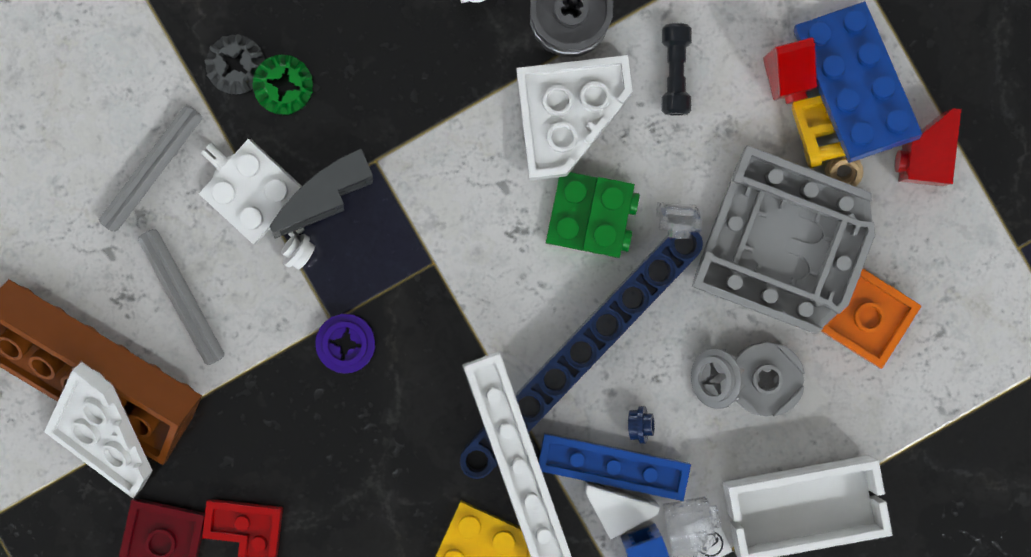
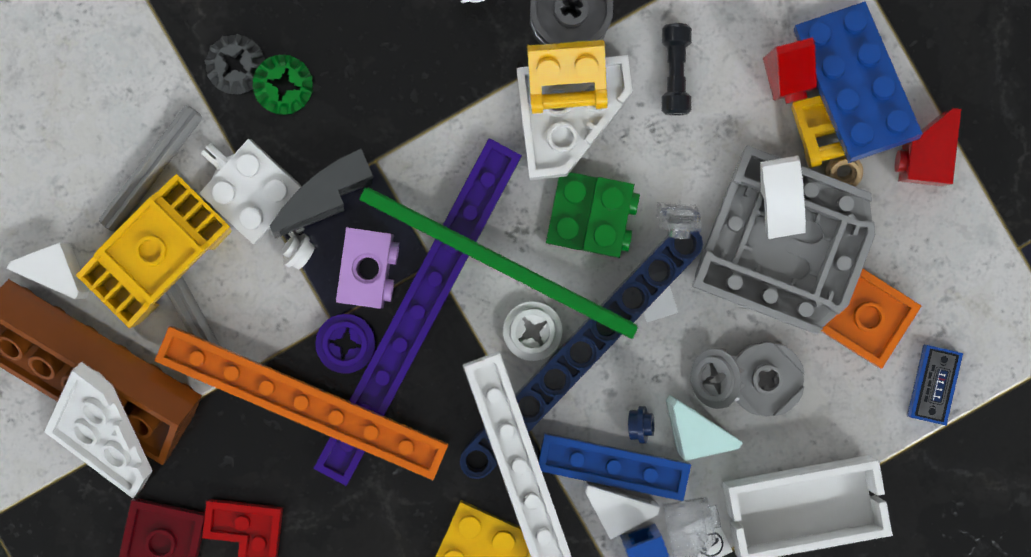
(53, 268): none -> white slope
(153, 251): none -> yellow plate
(301, 402): none -> orange plate
(352, 285): none -> lavender brick
(423, 301): none -> dark purple plate
(499, 262): none -> green tile
(529, 348): none -> white gear
(567, 65): none -> yellow plate
(663, 305): none -> white sticker
(697, 435): none -> light aqua slope
(783, 197): none -> white slope
(935, 384): none -> tile

